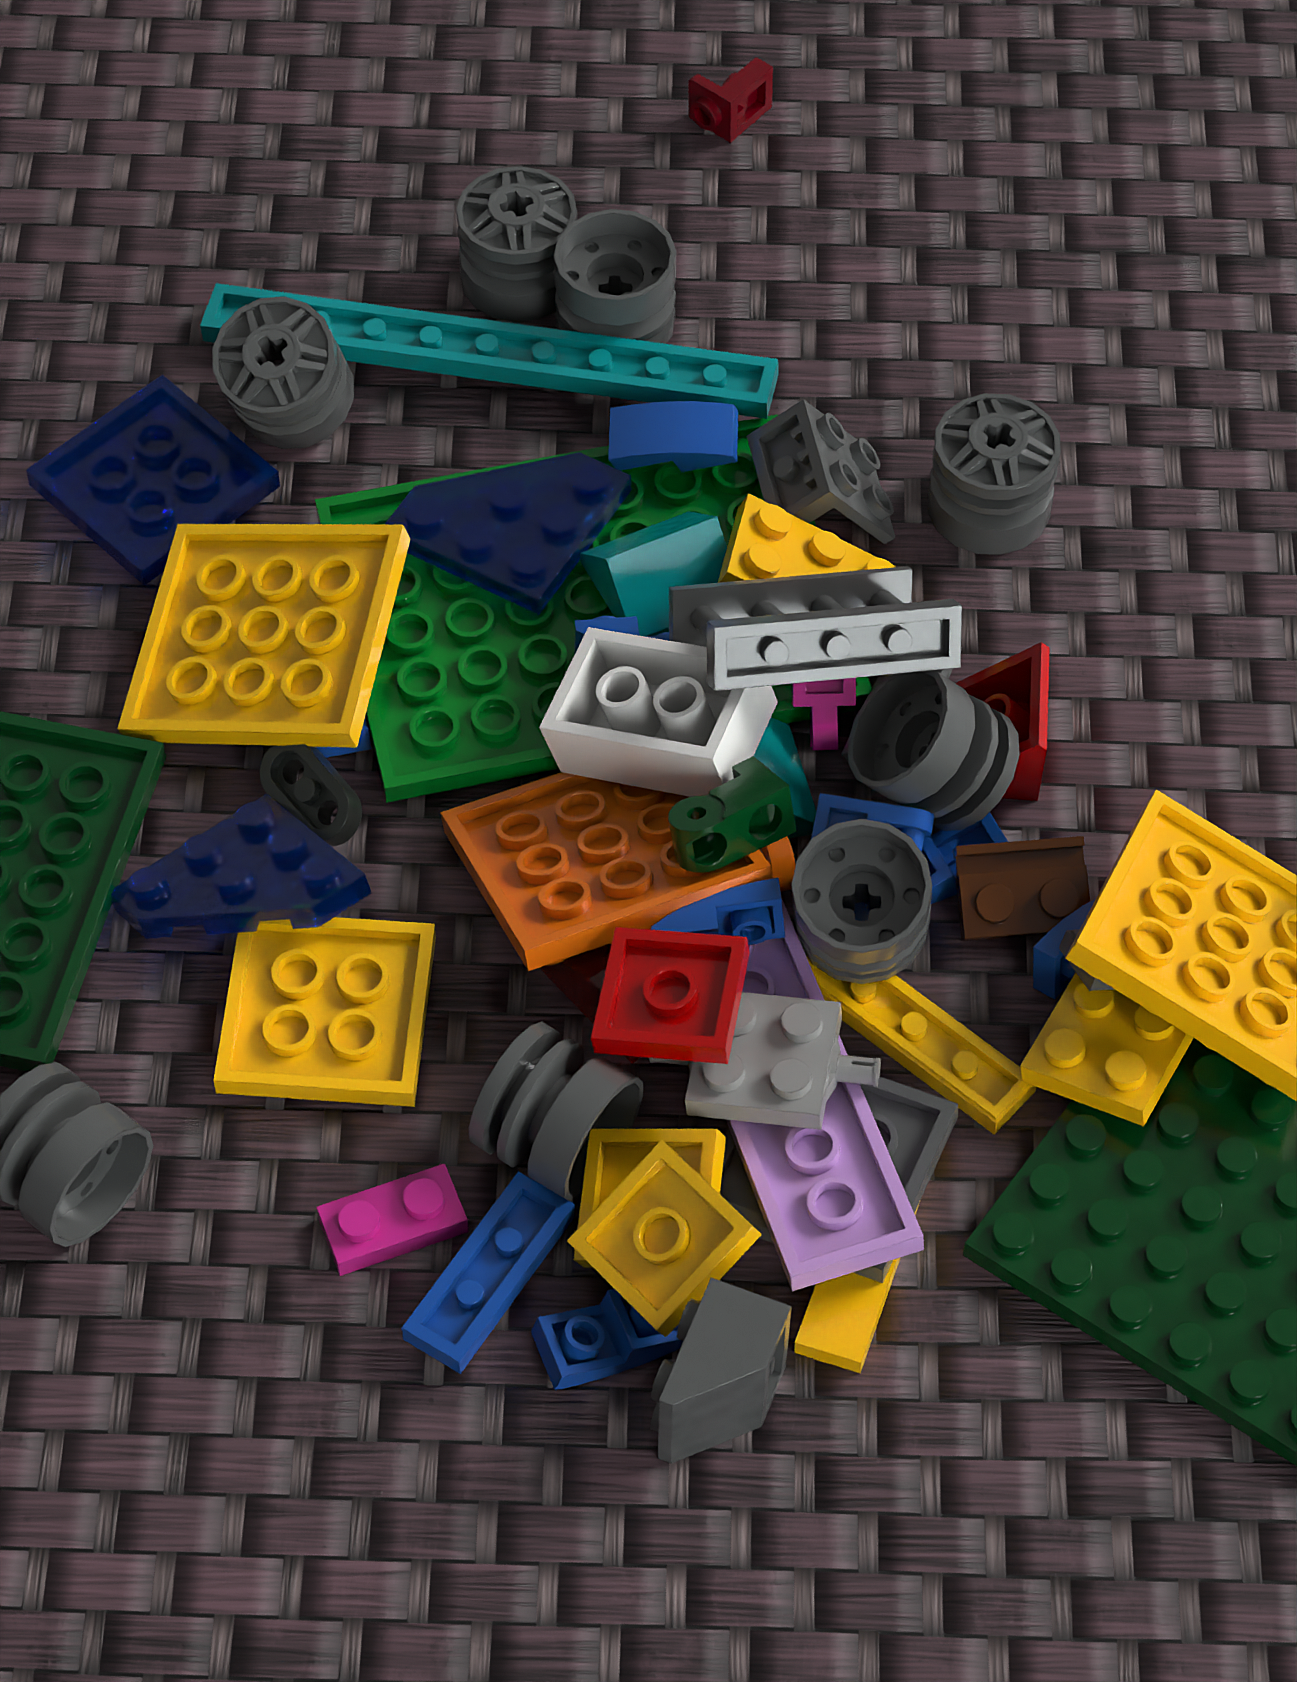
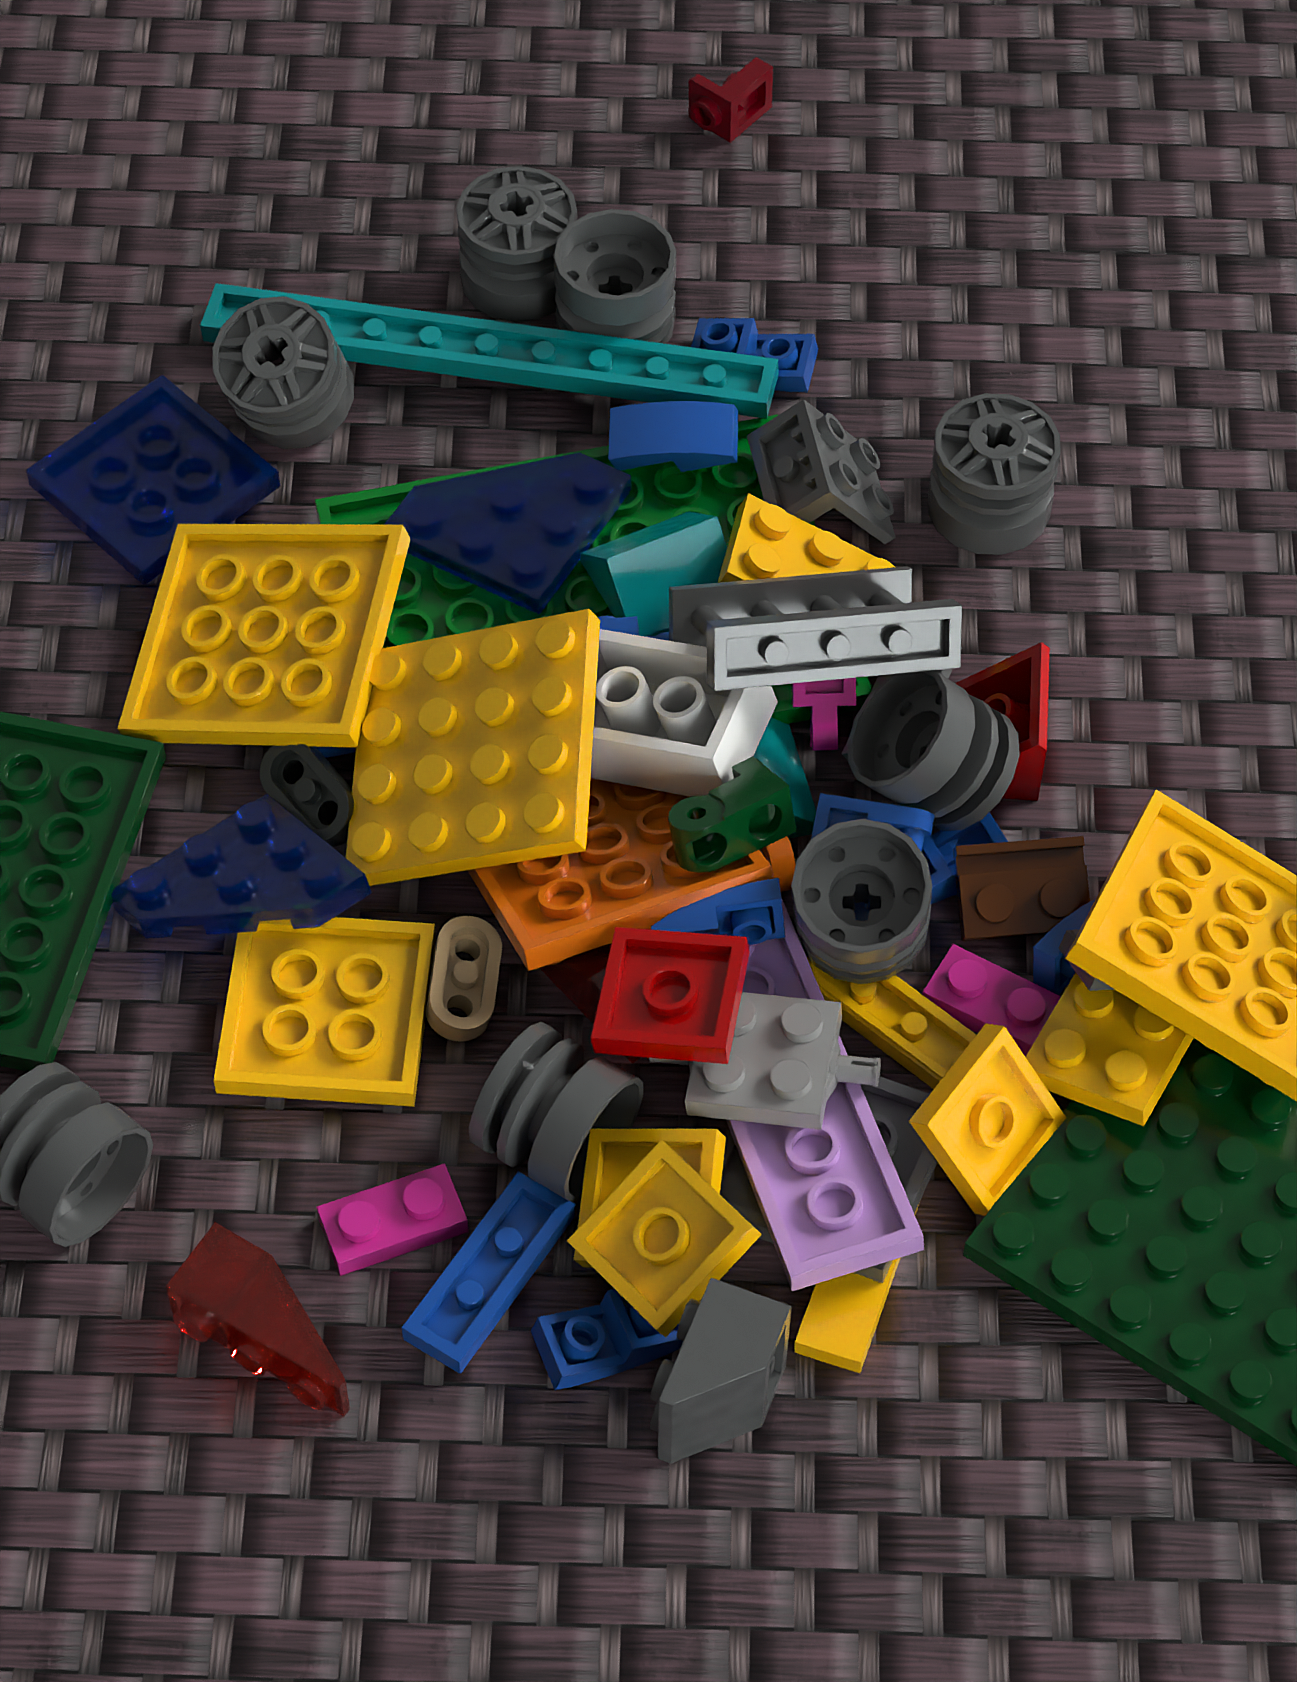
(246, 1304): none -> clear red slope
(462, 982): none -> tan plate
(476, 750): none -> yellow plate
(740, 335): none -> blue slope
(984, 993): none -> dark pink plate
(987, 1118): none -> yellow plate

